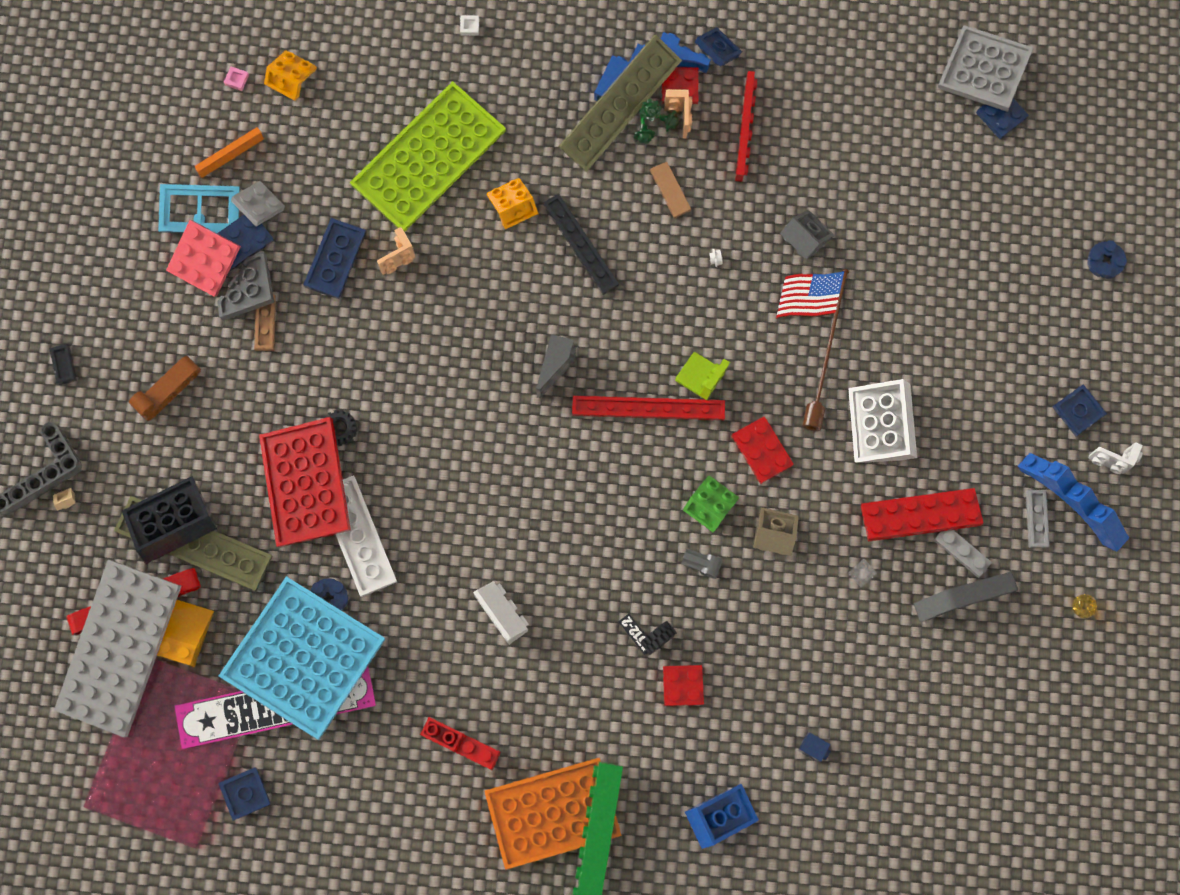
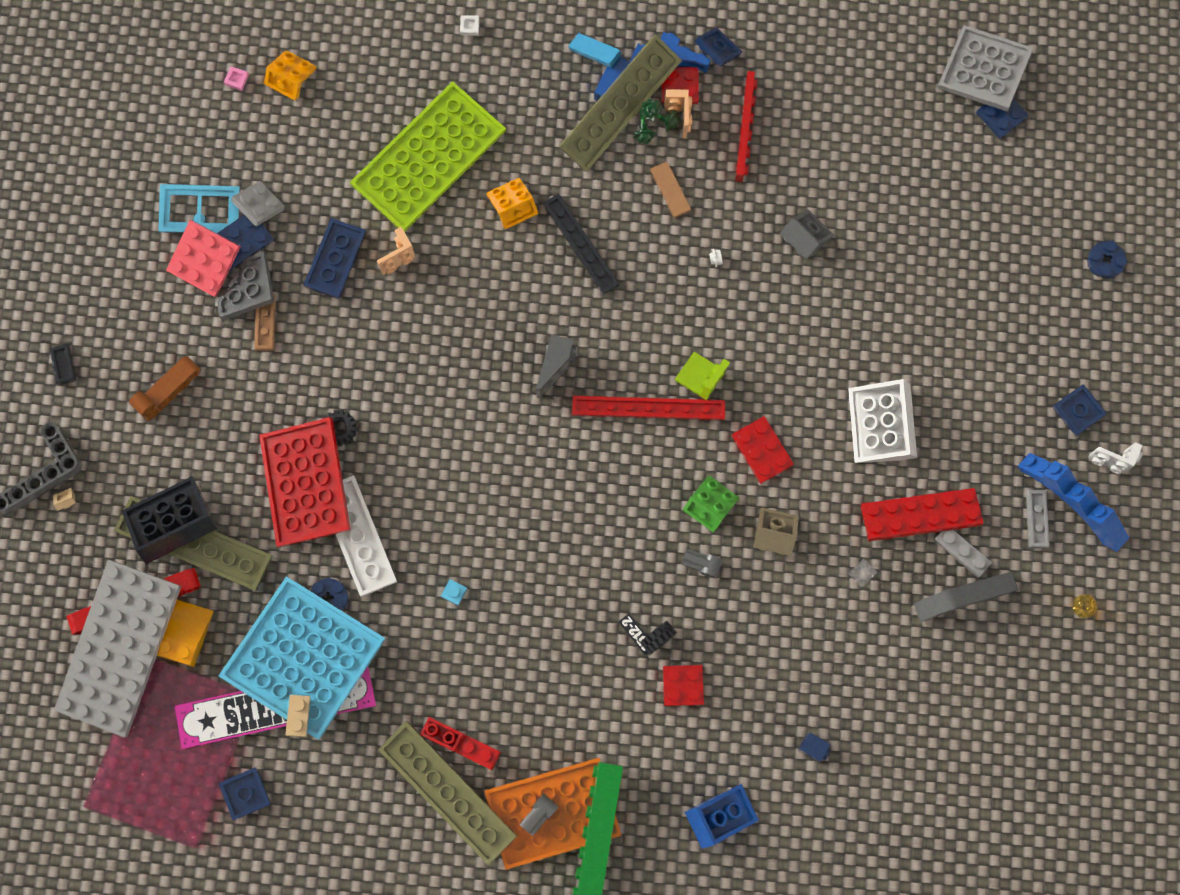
(229, 152): orange tile -> none
(298, 716): none -> tan plate
(447, 793): none -> olive plate
(454, 592): none -> medium azure plate
(501, 611): white slope -> none
(541, 811): none -> dark grey piece
(595, 50): none -> dark azure tile
(813, 297): flag -> none

